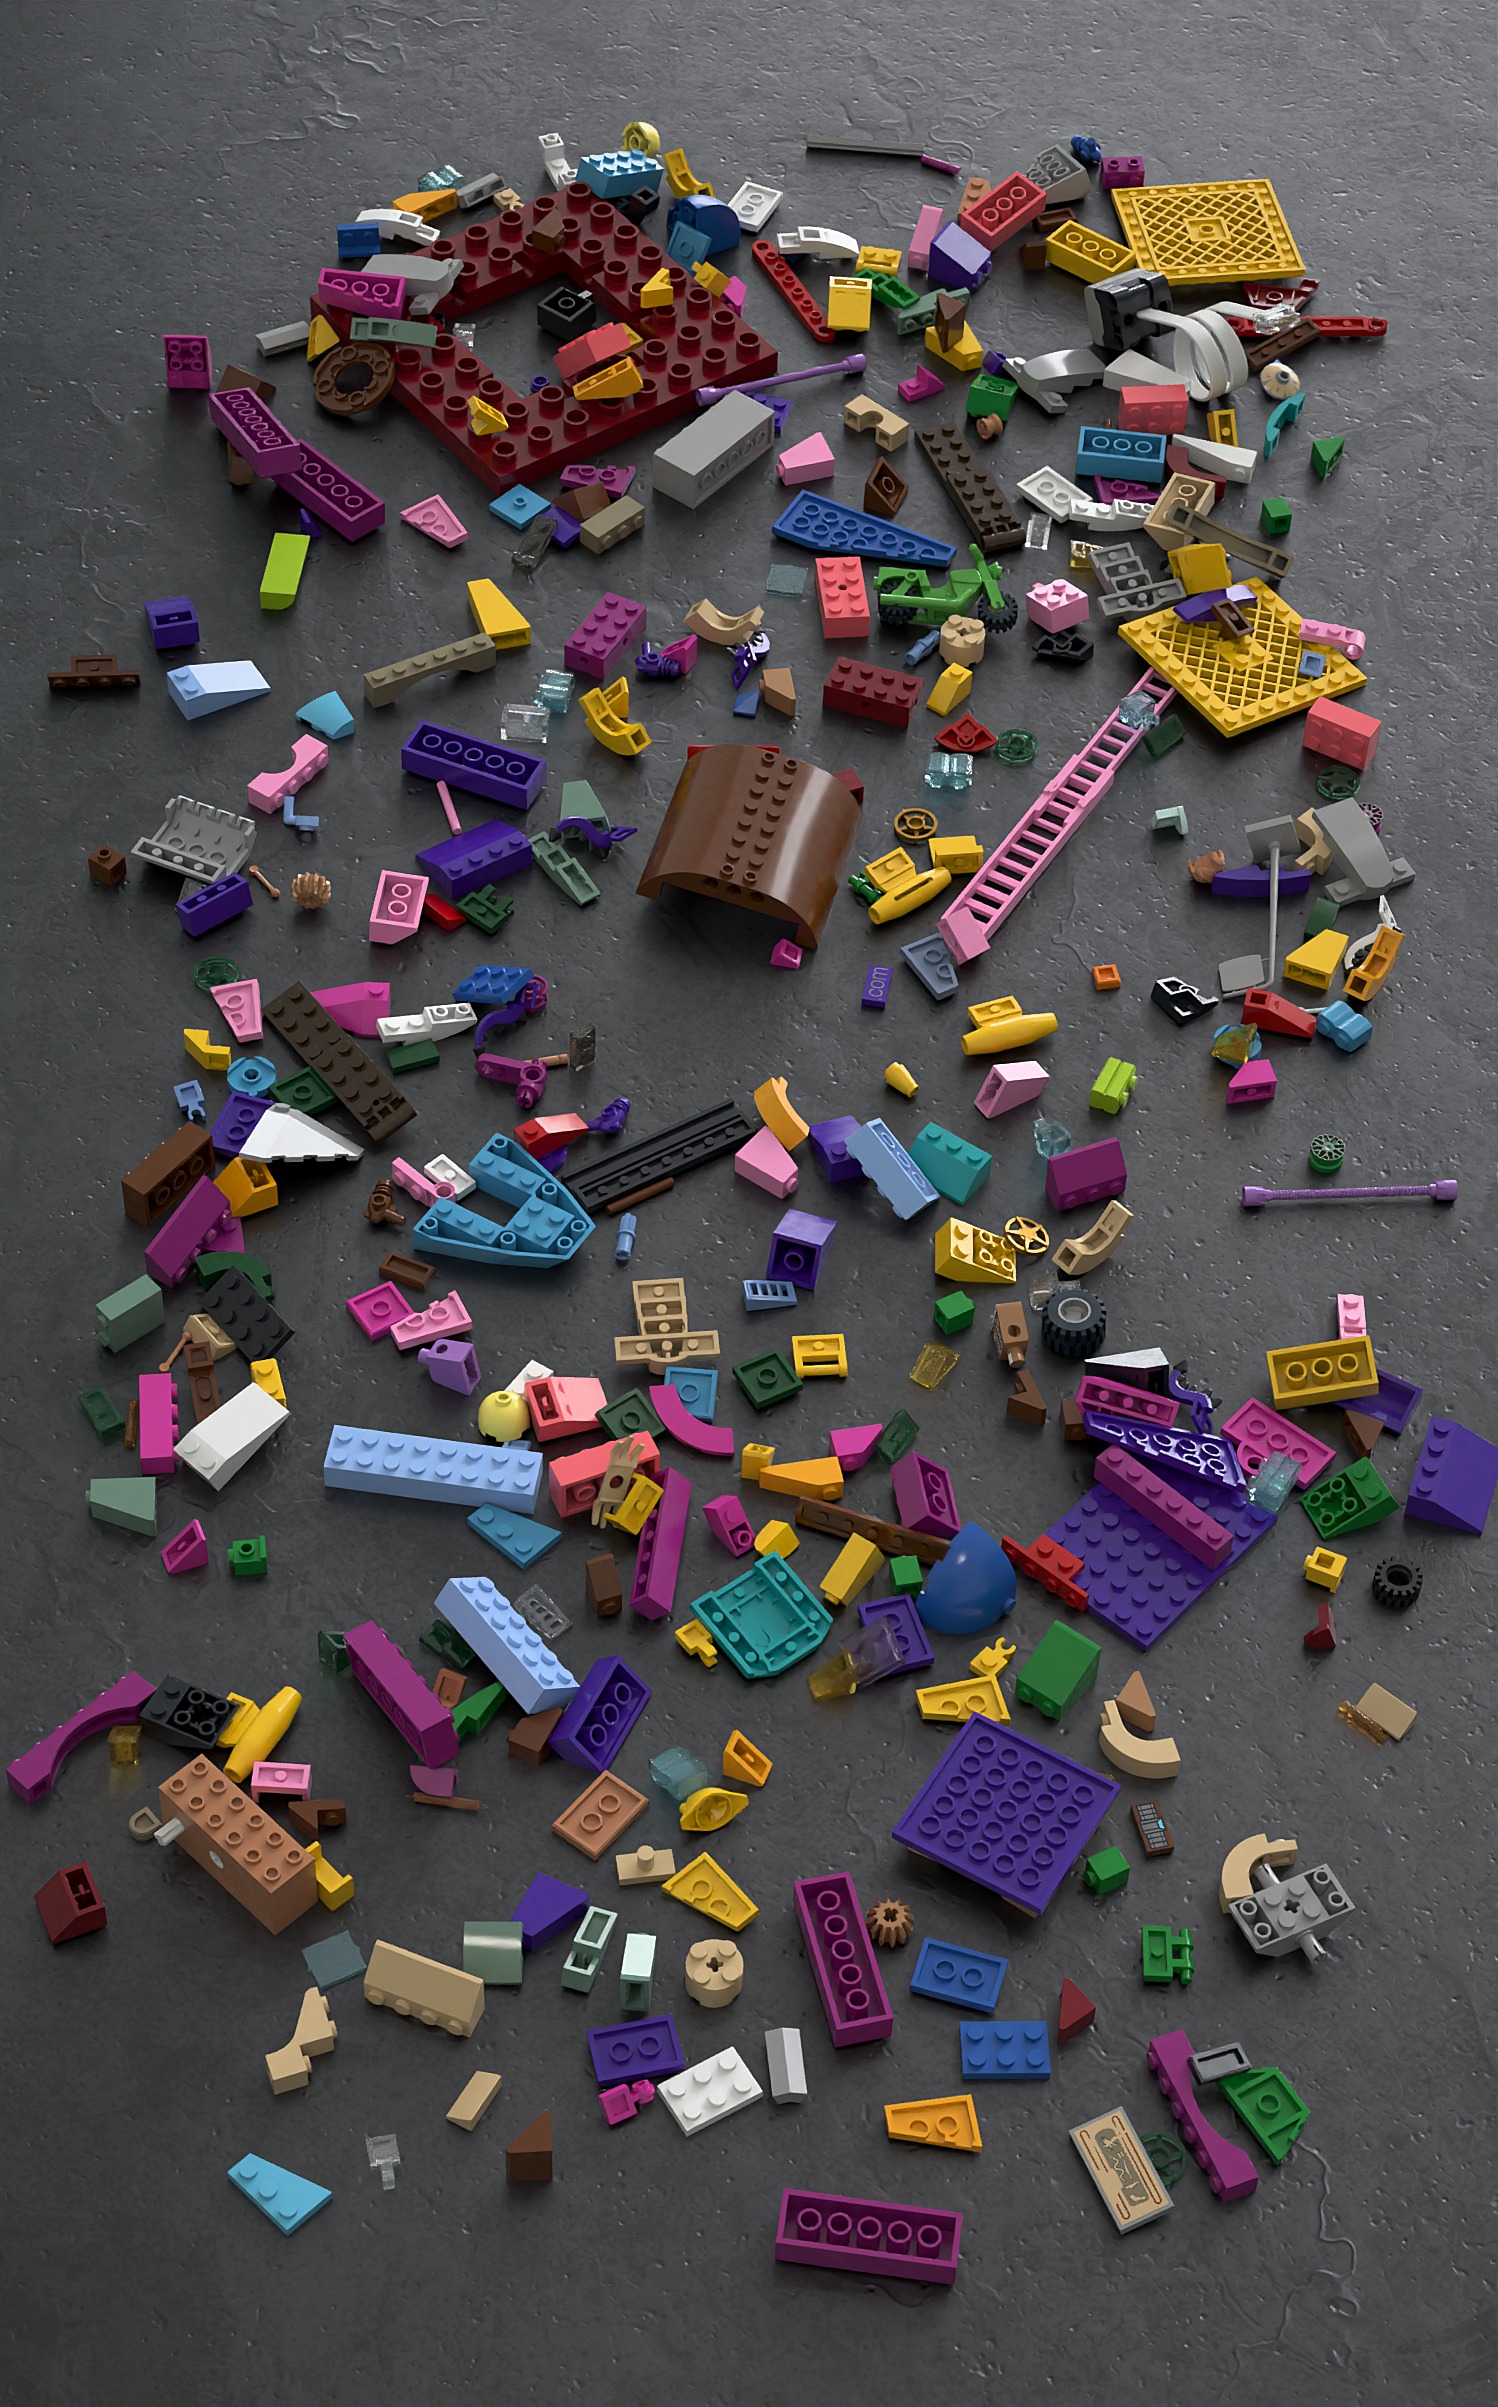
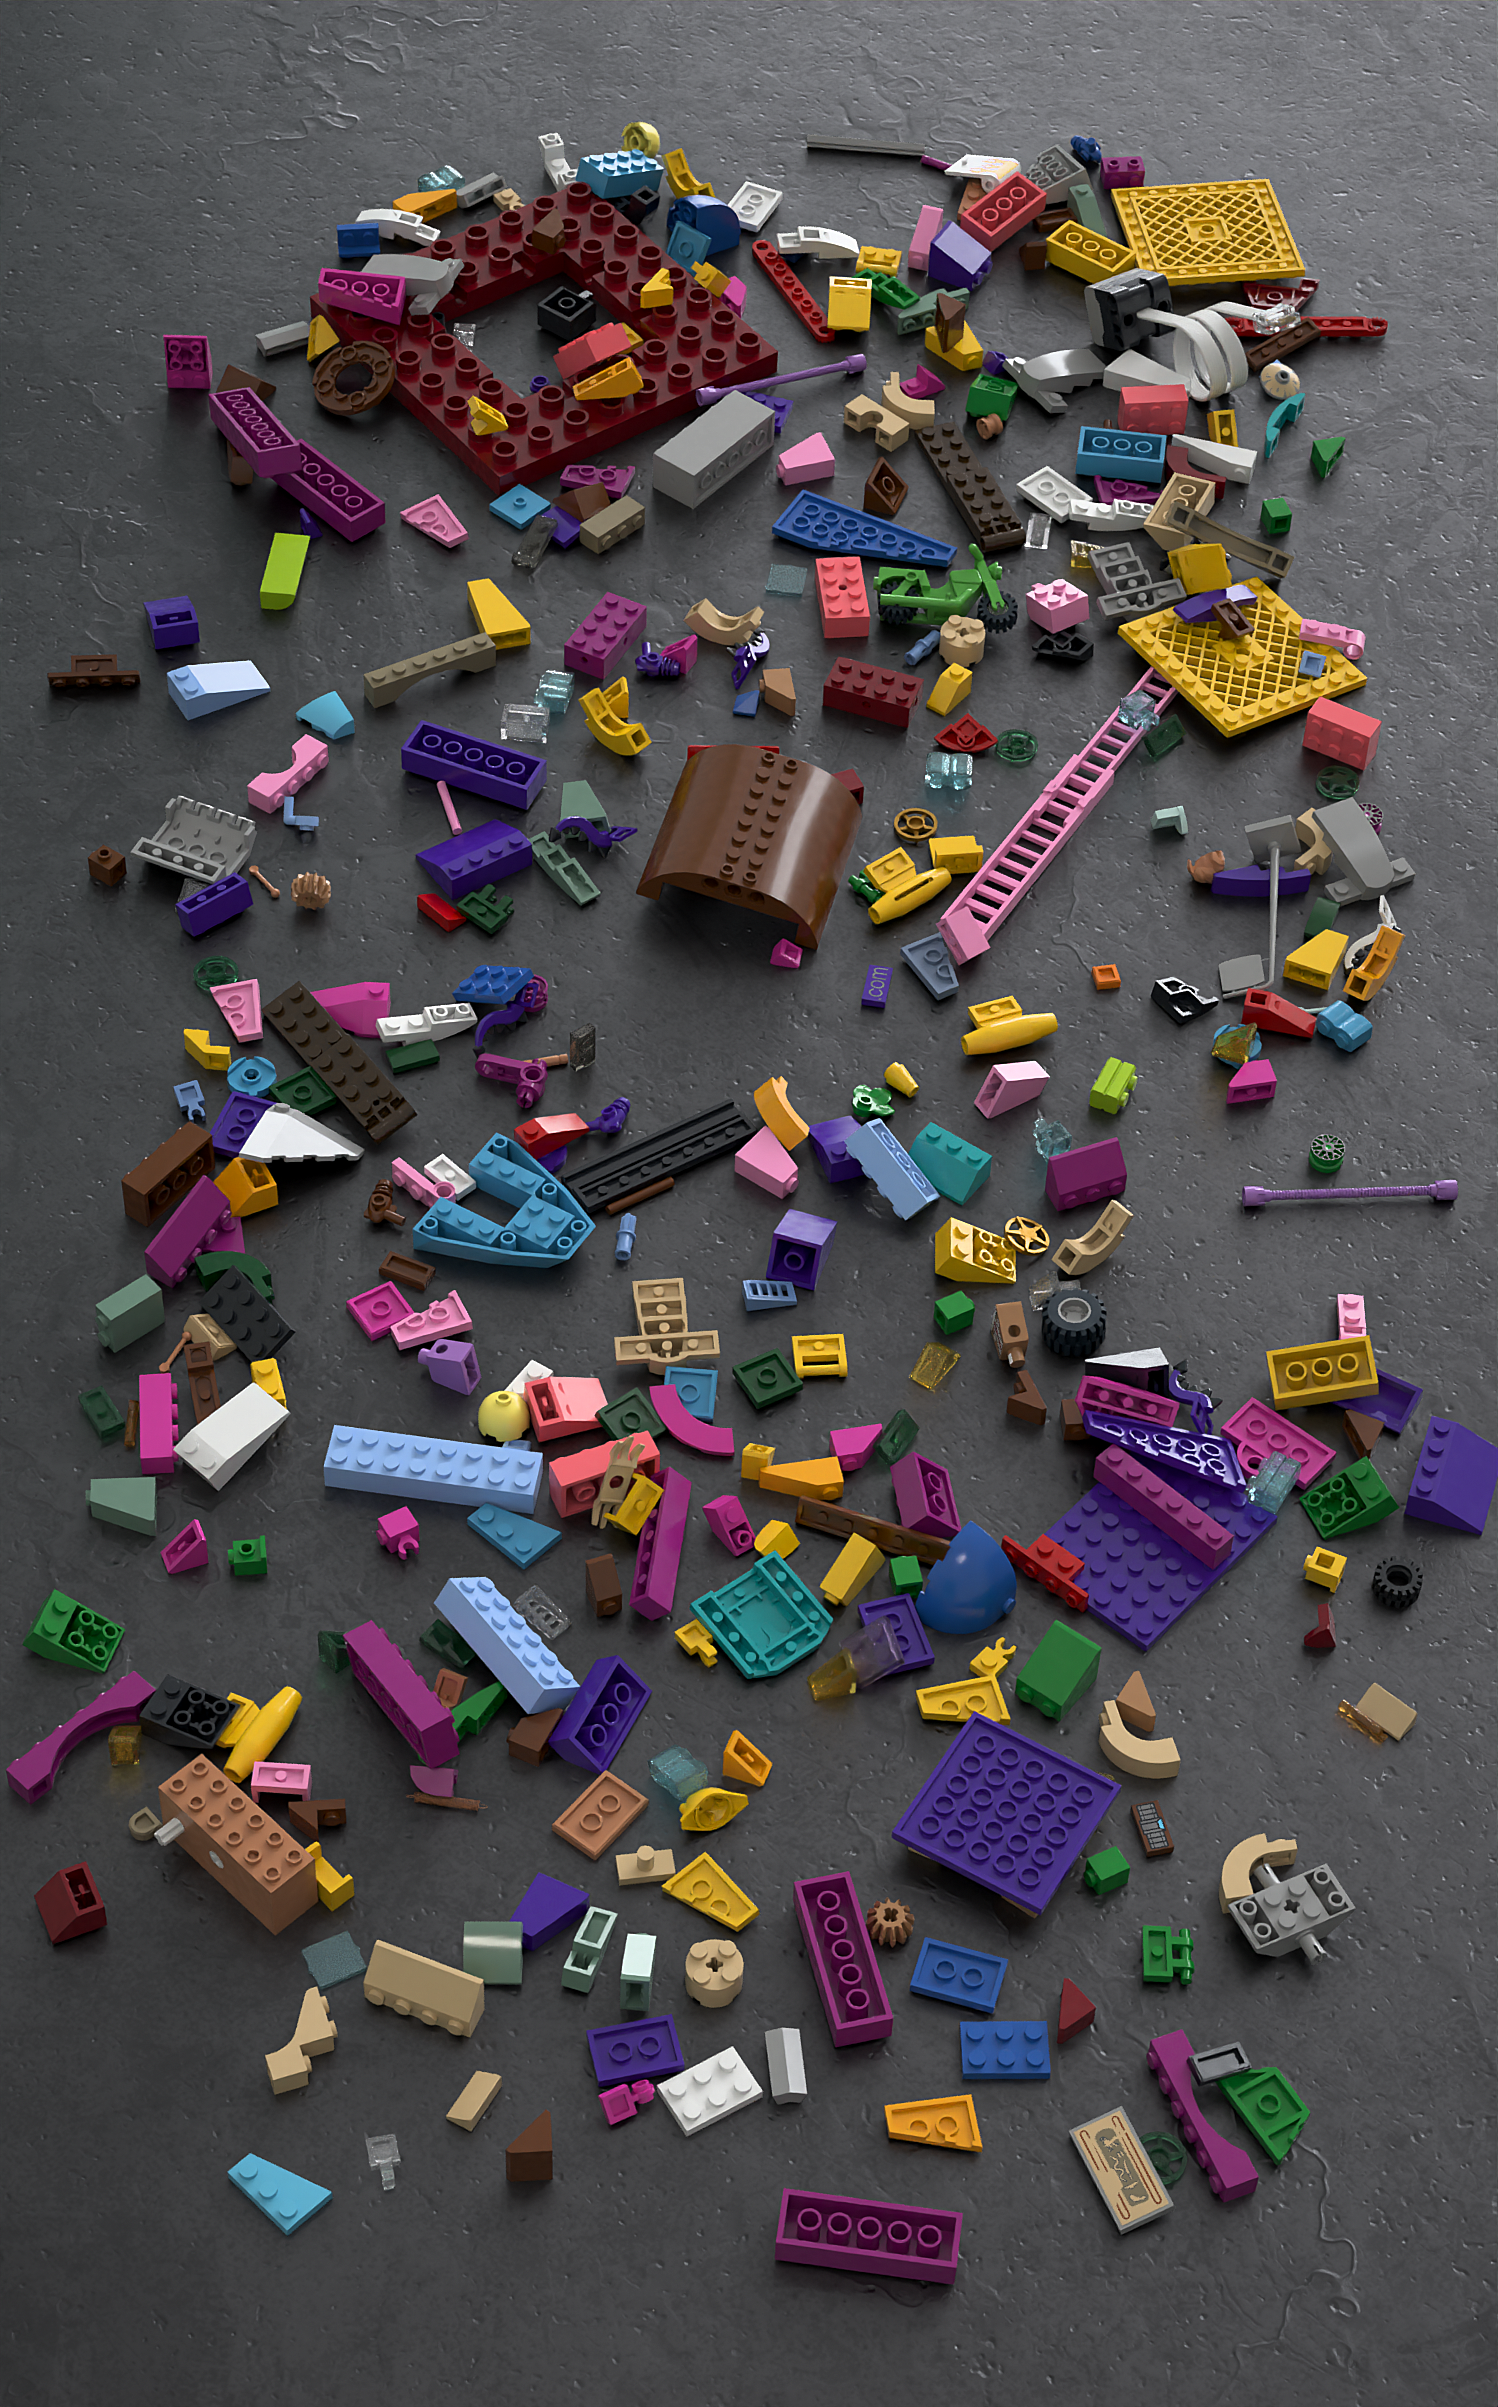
(73, 1634): none -> green slope
(393, 331): sand green slope -> none
(397, 906): bright pink slope -> none
(399, 1532): none -> dark pink brick
(871, 1101): none -> green plate
(915, 412): none -> tan arch
(990, 169): none -> white door
(1085, 208): none -> sand green slope

